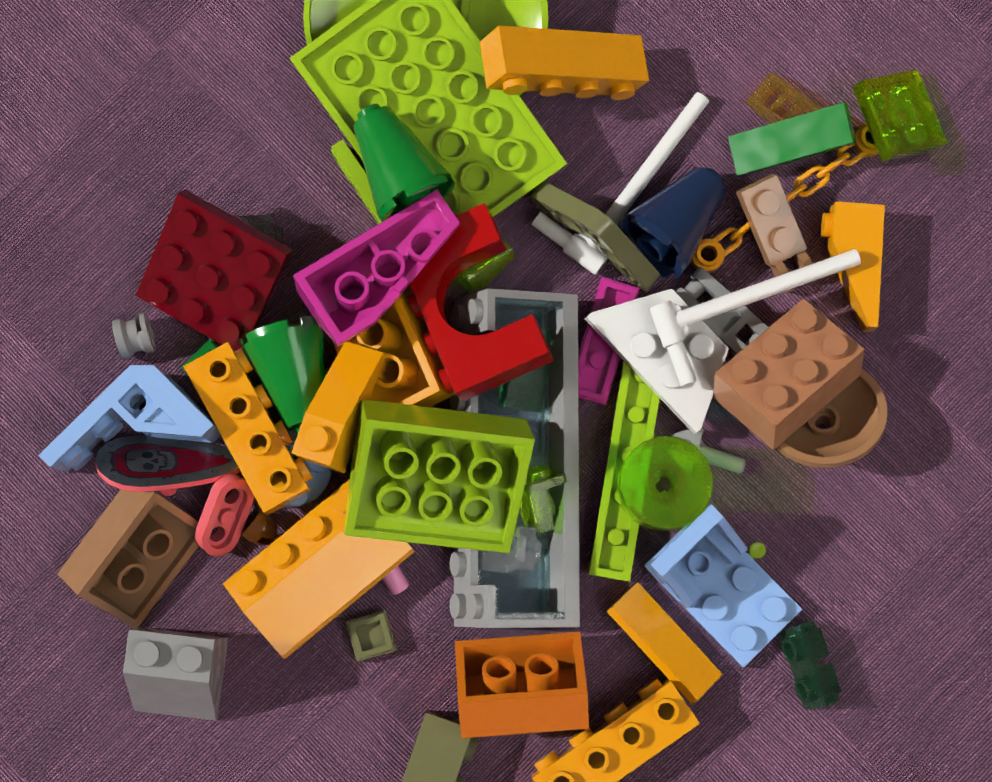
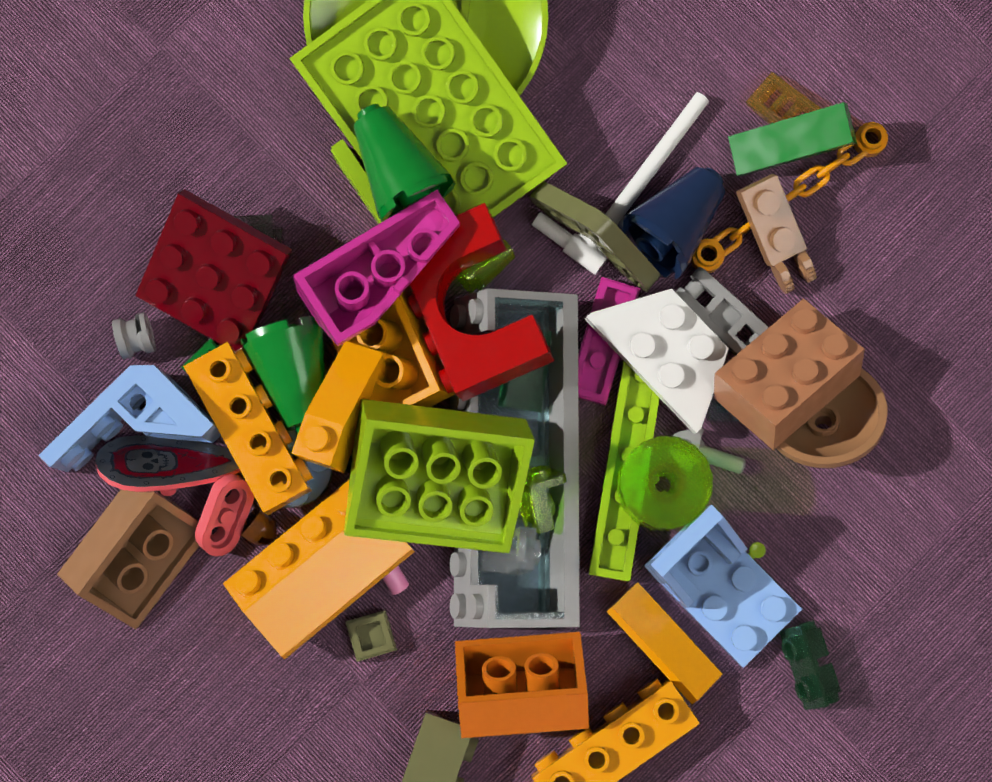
(175, 672): light grey slope -> none
(563, 62): light orange brick -> none
(673, 322): white bar -> none
(858, 228): light orange slope -> none
(899, 115): clear neon green plate -> none

